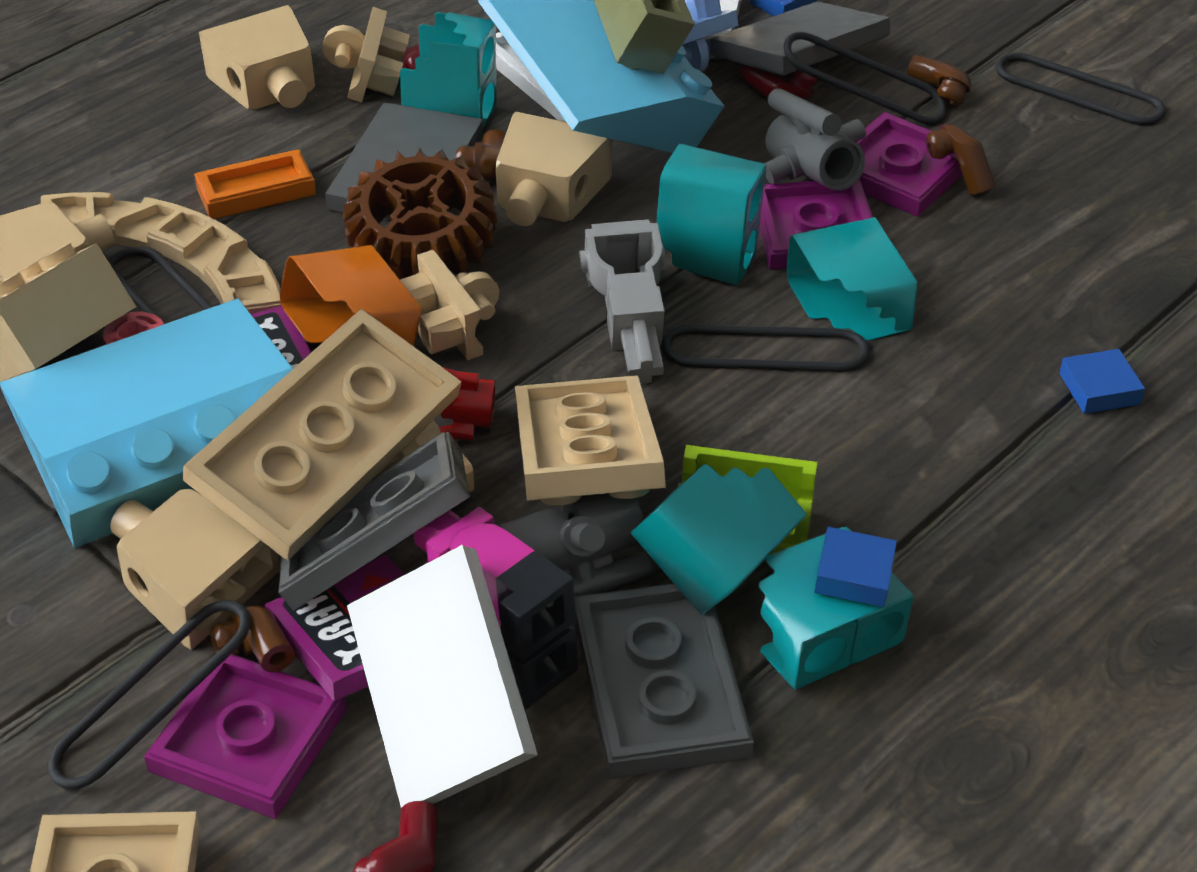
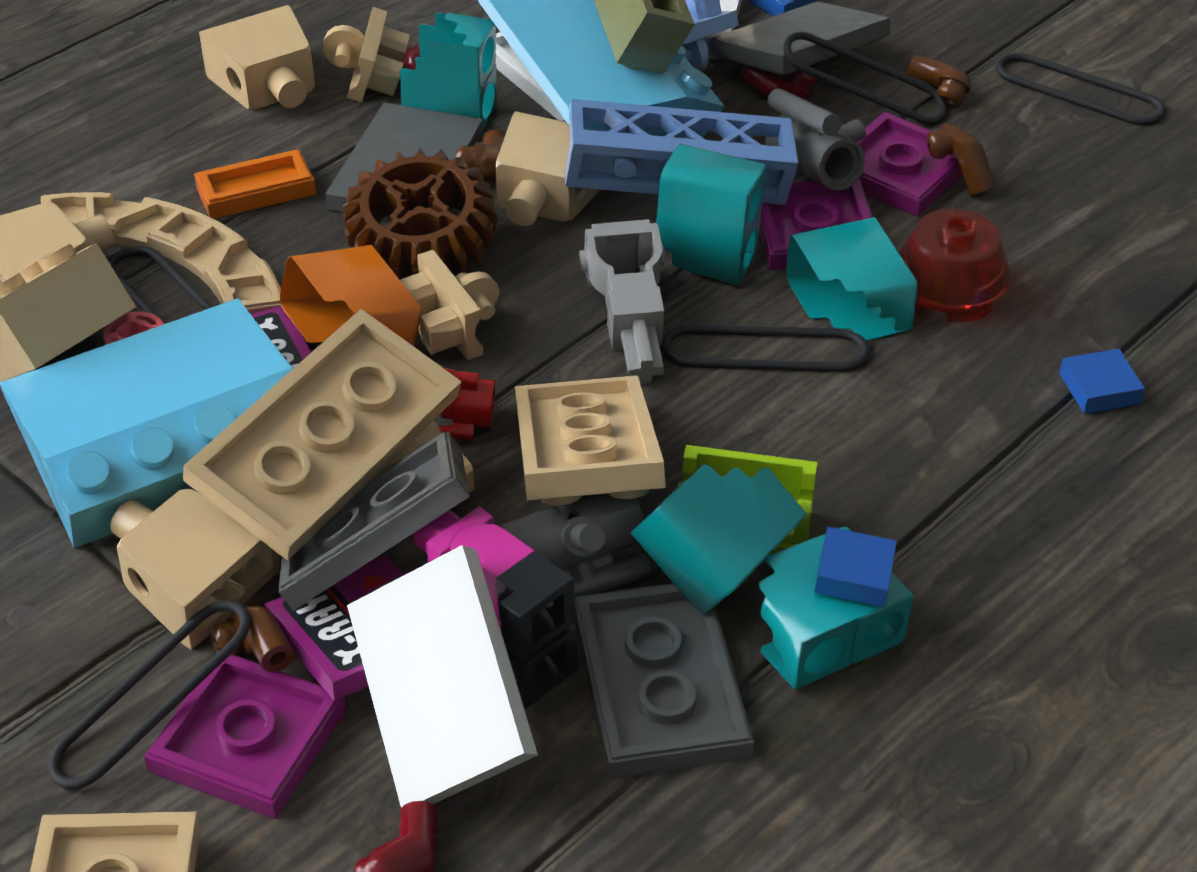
(634, 160): none -> medium blue fence
(957, 263): none -> clear red cone

